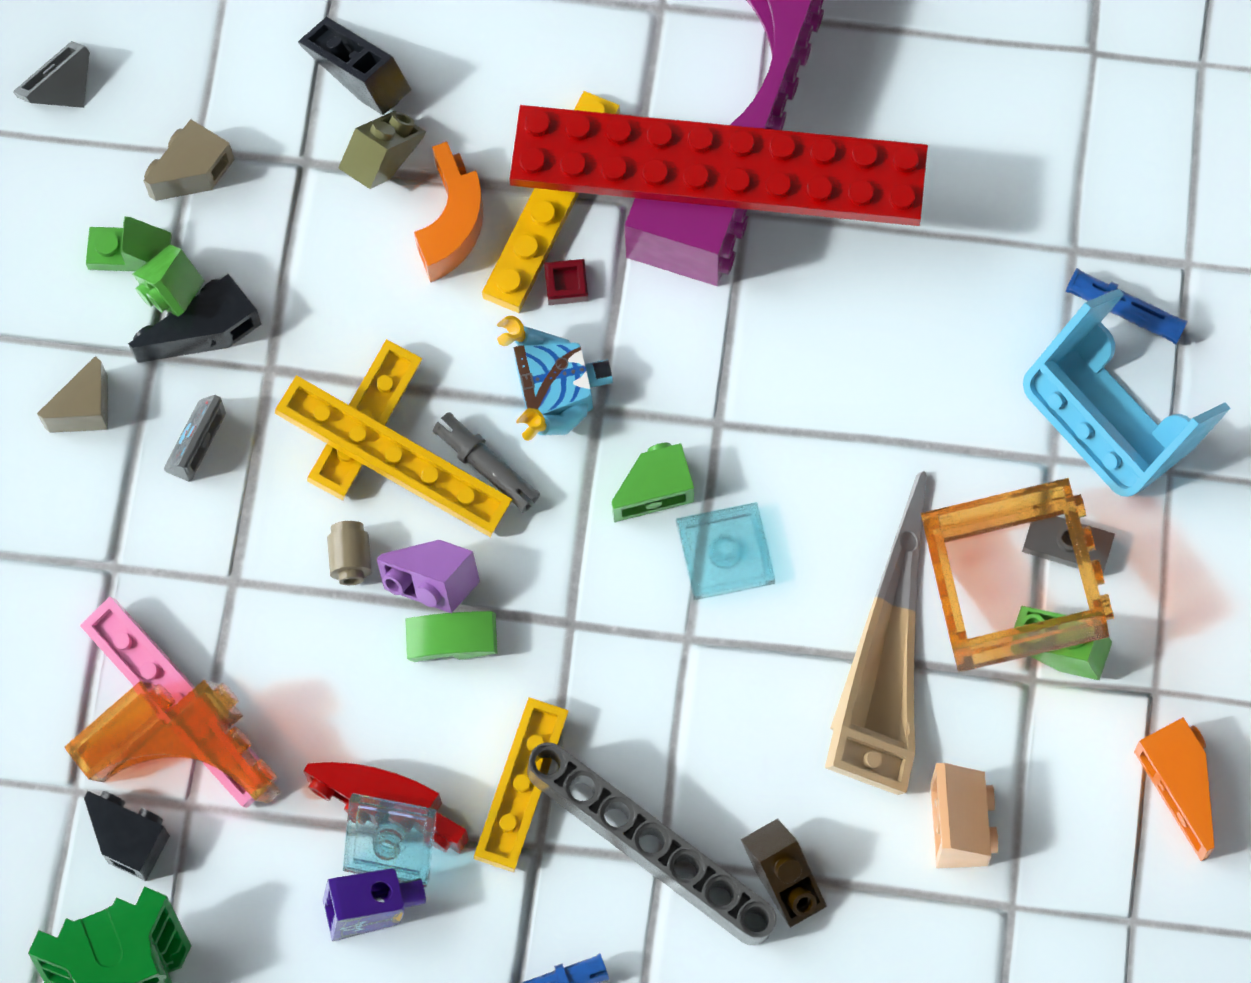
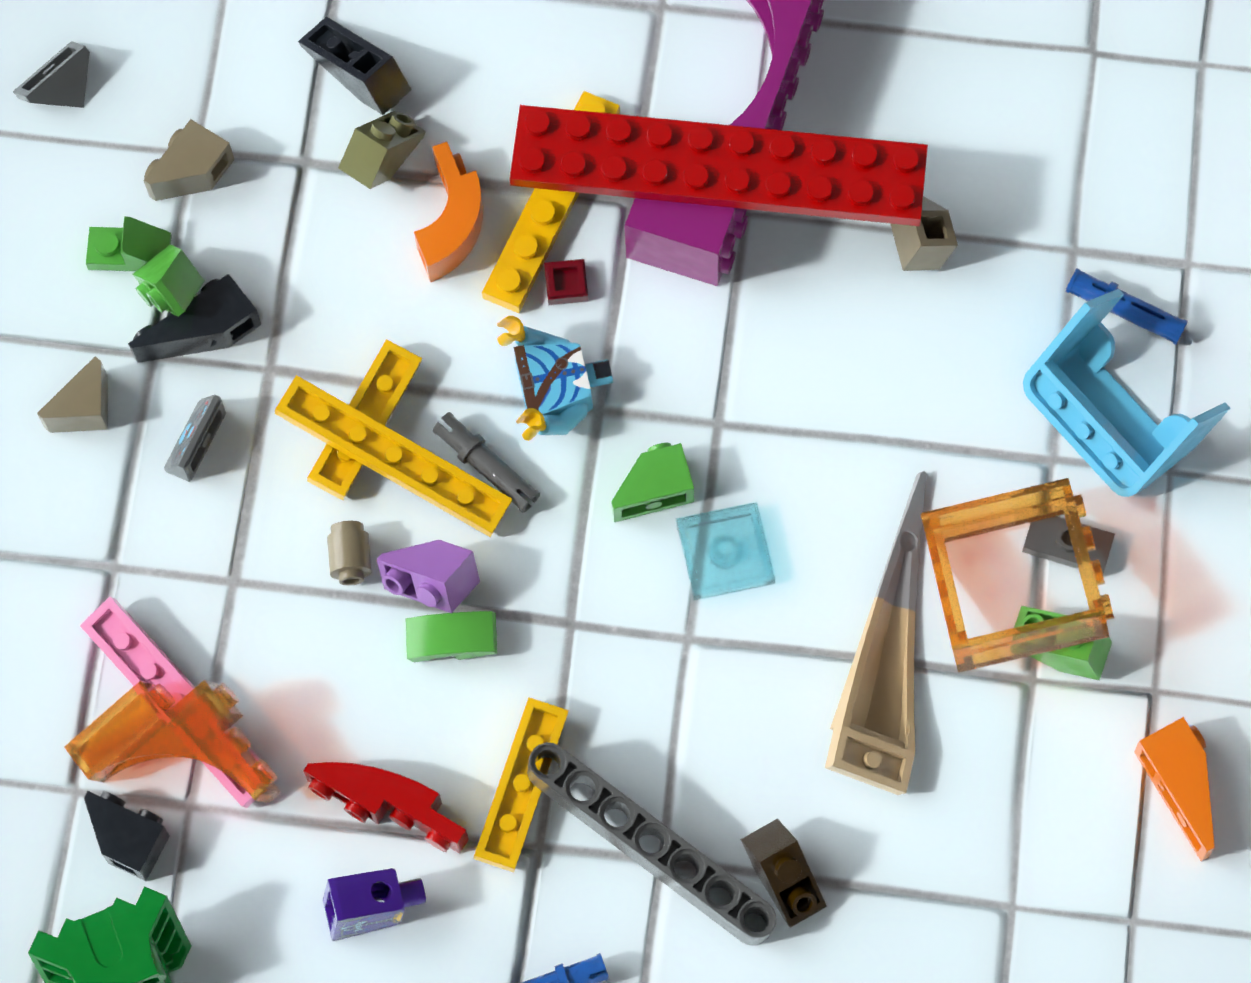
(389, 836): clear light blue plate -> none
(928, 244): none -> dark tan slope
(961, 817): light nougat slope -> none

